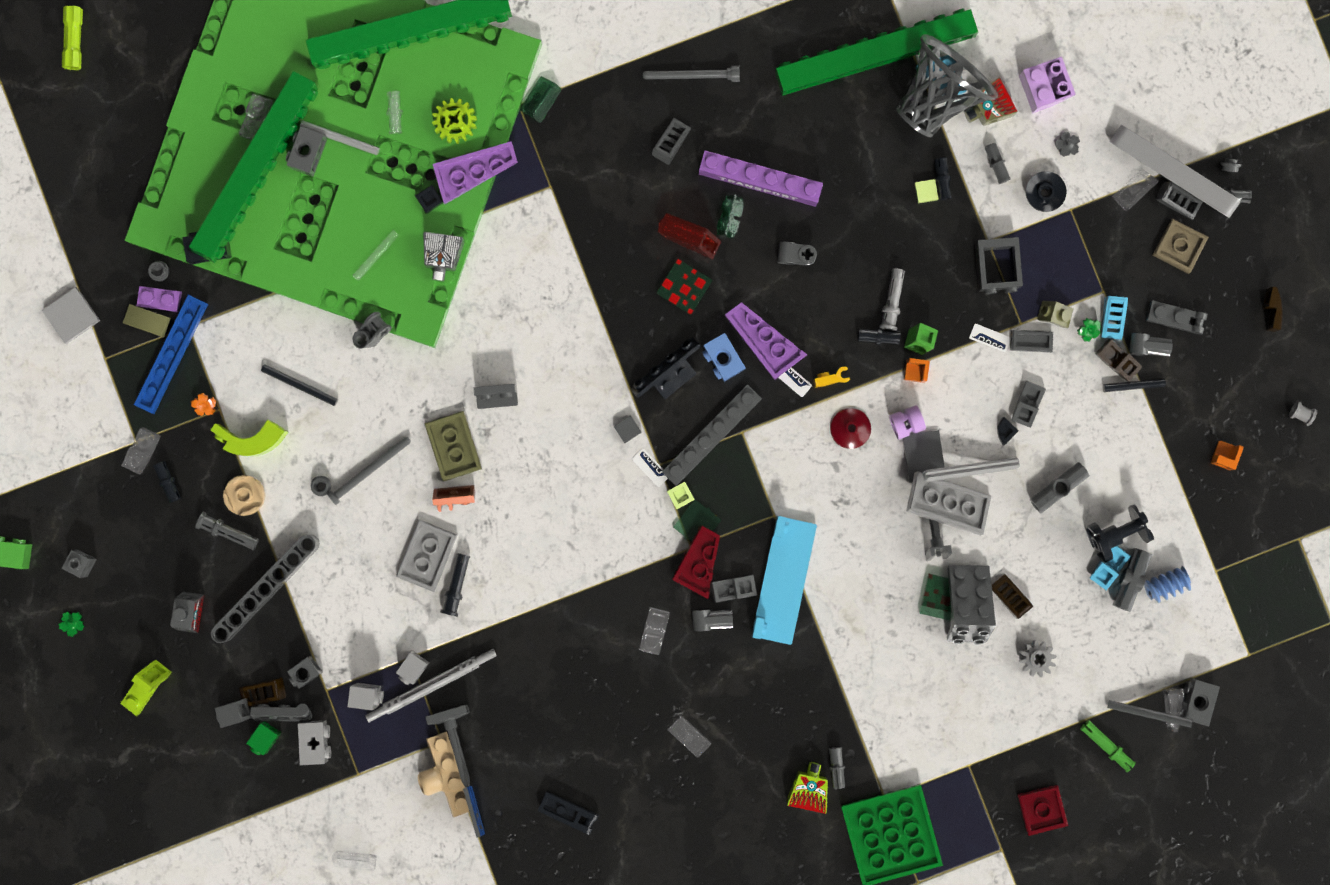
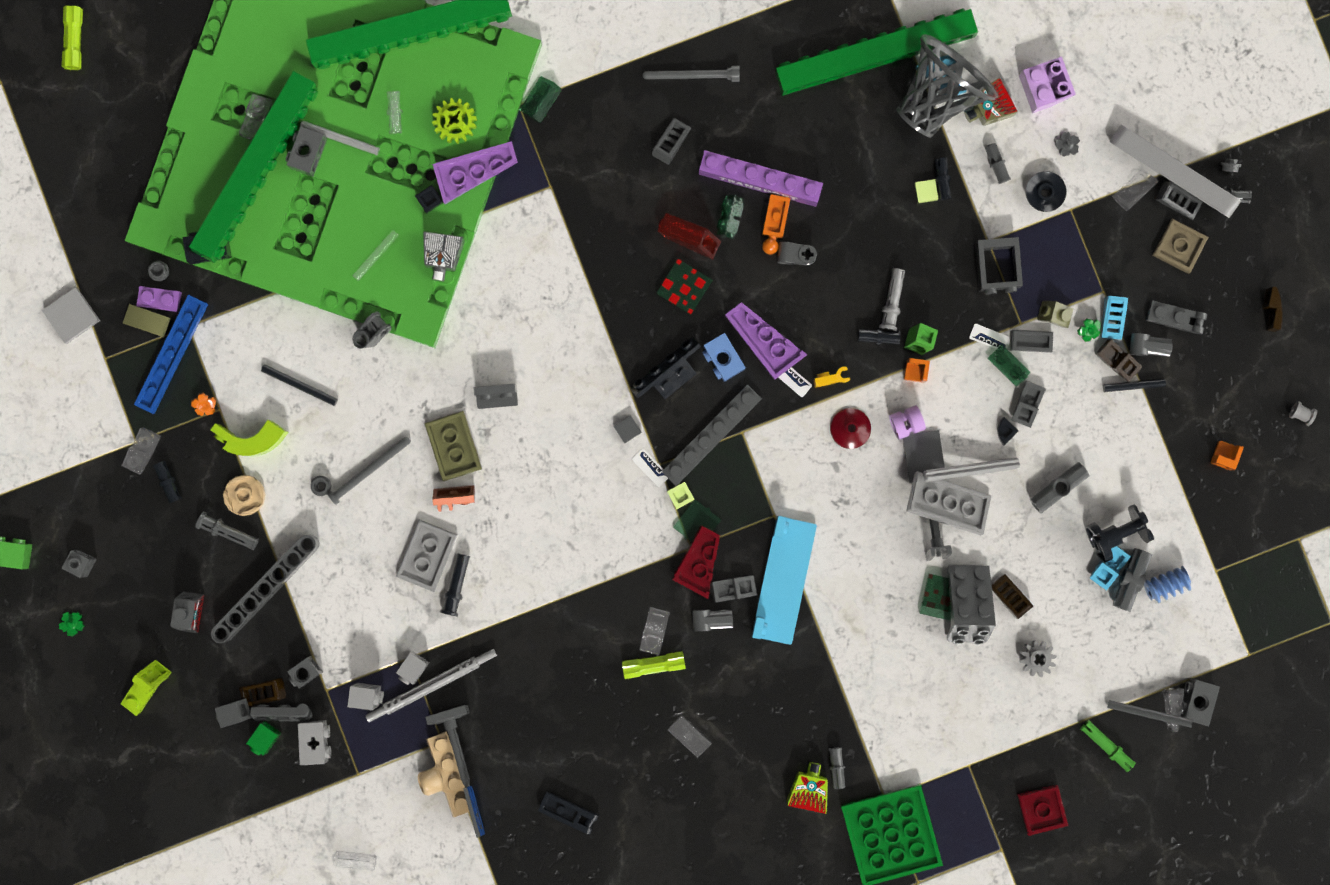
(651, 665): none -> lime axle
(775, 222): none -> orange plate
(1009, 365): none -> clear green hinge

